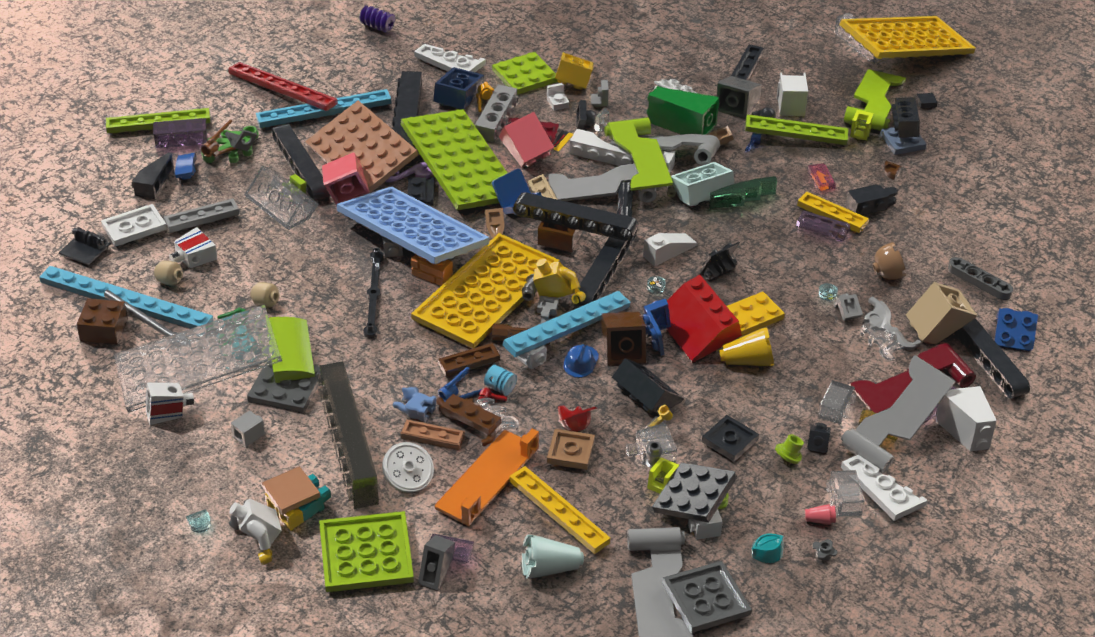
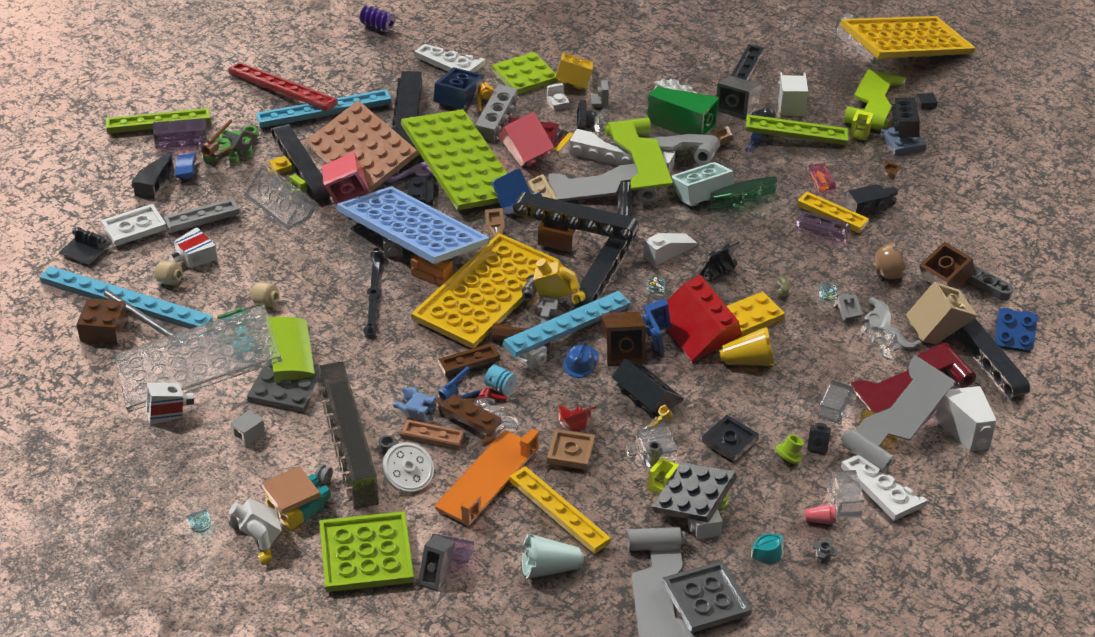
(280, 165): none -> yellow plate
(324, 474): none -> light grey bush
(386, 443): none -> dark grey plate
(785, 286): none -> olive arm
(947, 266): none -> reddish brown brick

